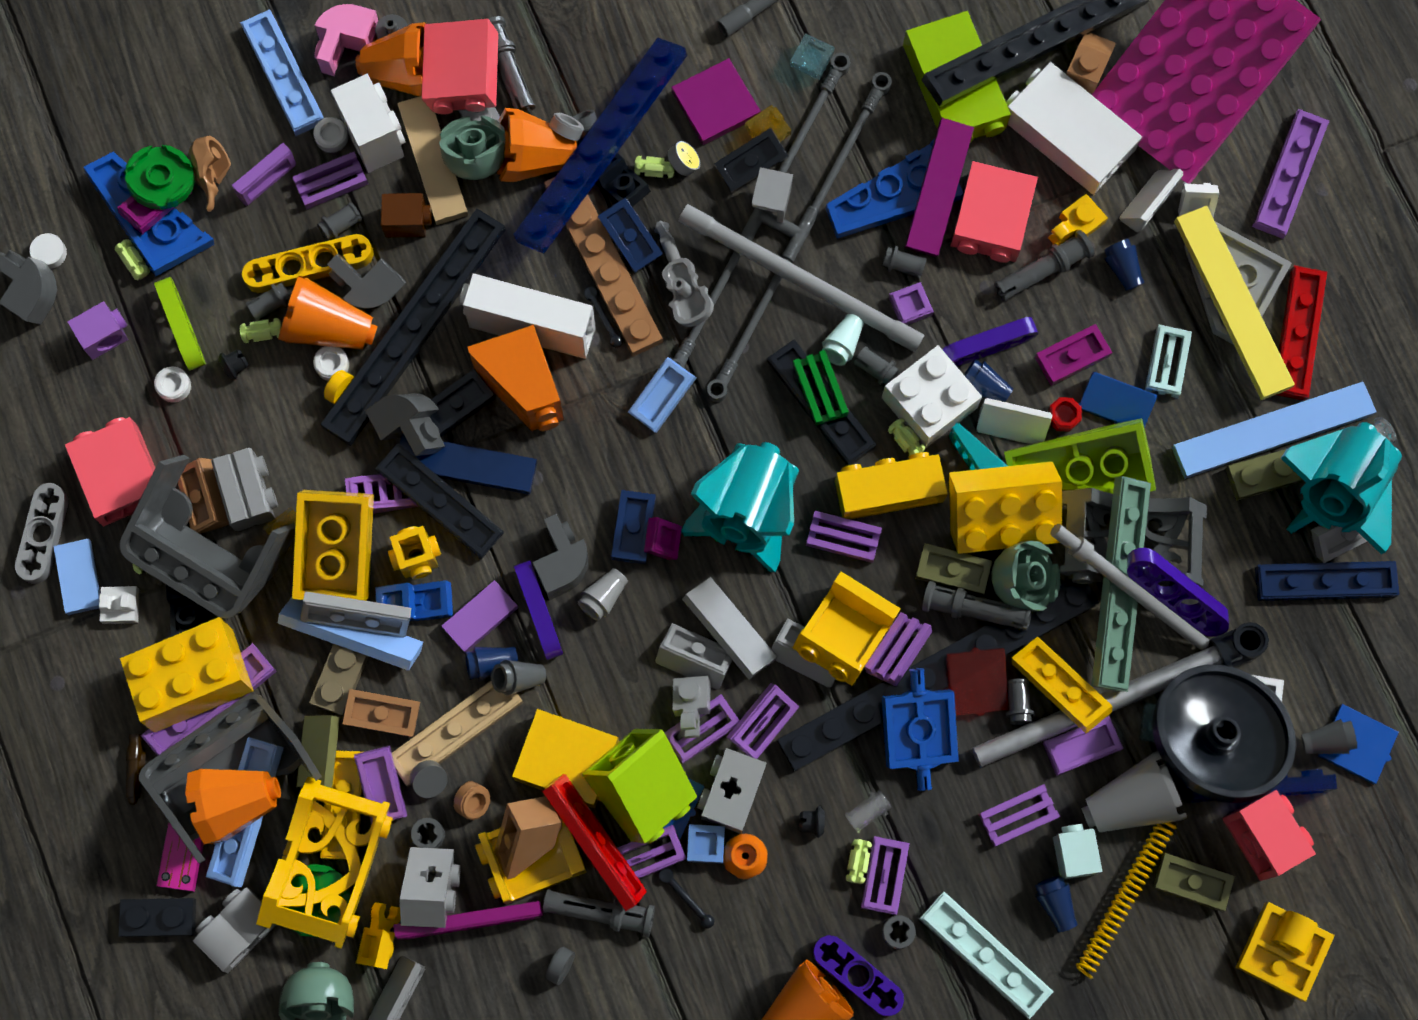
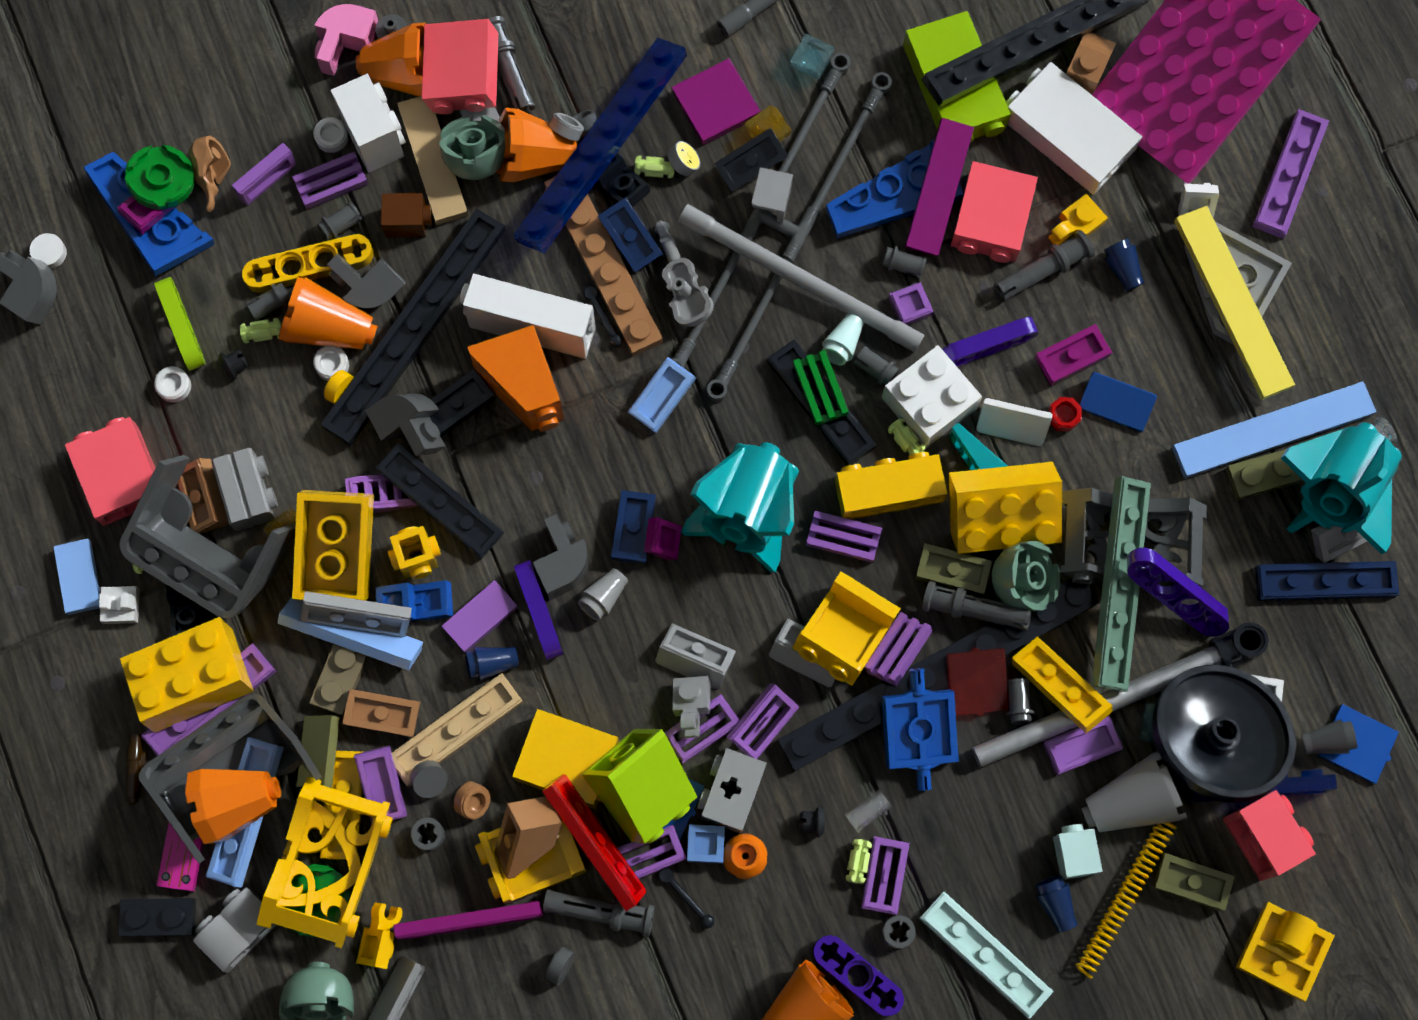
(27, 556): light grey beam -> none
(99, 329): medium lavender brick -> none
(132, 259): yellowish green piece -> none
(282, 72): light blue tile -> none
(428, 887): light grey brick -> none
(480, 466): dark blue tile -> none
(517, 676): dark grey cone -> none
(729, 628): light grey tile -> none
(987, 381): dark blue cone -> none
(1046, 803): medium lavender tile -> none
(1084, 551): light grey bar -> none
(1093, 456): lime wedge -> none
(1150, 198): white slope -> none
(1163, 386): light aqua tile -> none
(1301, 327): red tile -> none

